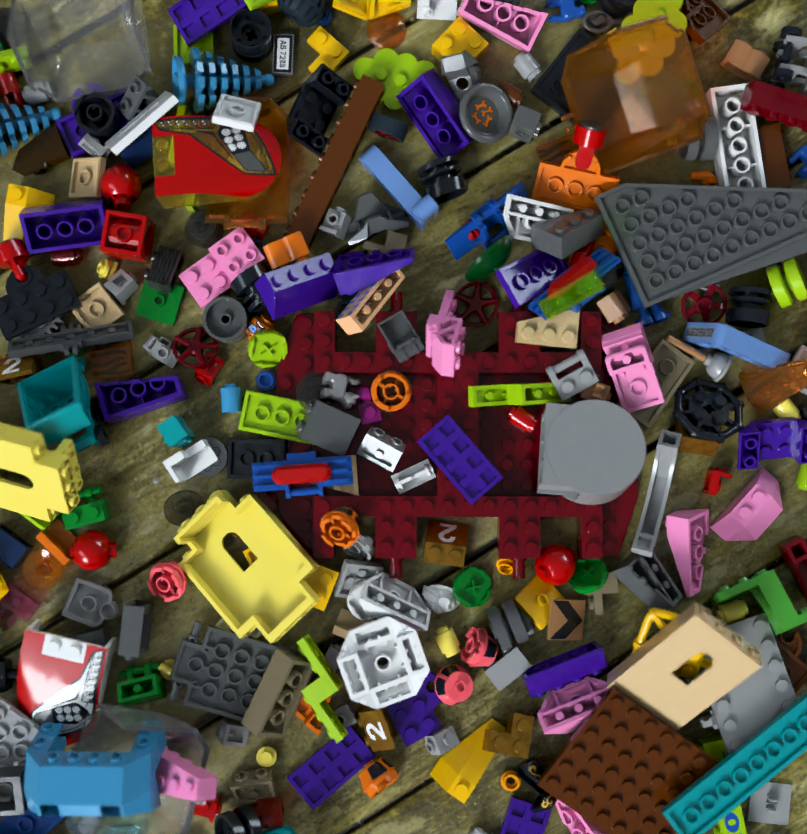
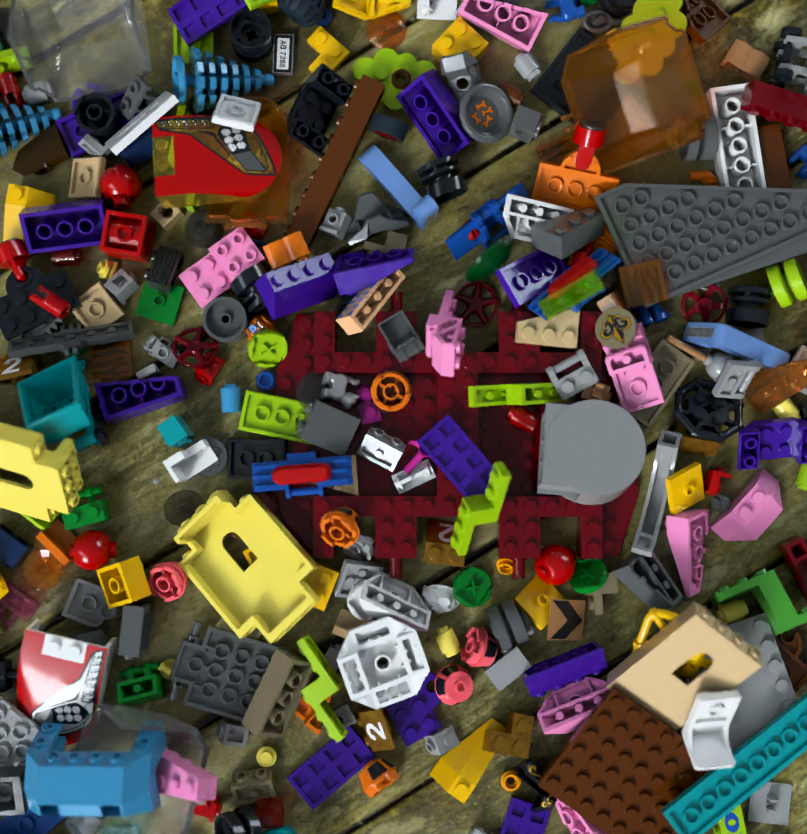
(52, 302): none -> red hinge
(124, 582): none -> yellow brick
(149, 372): none -> light grey tile
(166, 222): none -> tan brick
(398, 74): none -> dark brown plate
(416, 459): none -> dark pink plant
(480, 508): none -> lime bracket
(616, 328): none -> dark tan tile
(643, 283): none -> clear orange tile
(685, 488): none -> yellow plate
(708, 727): none -> white bracket
(721, 502): none -> dark grey plate
(736, 379): none -> light grey plate

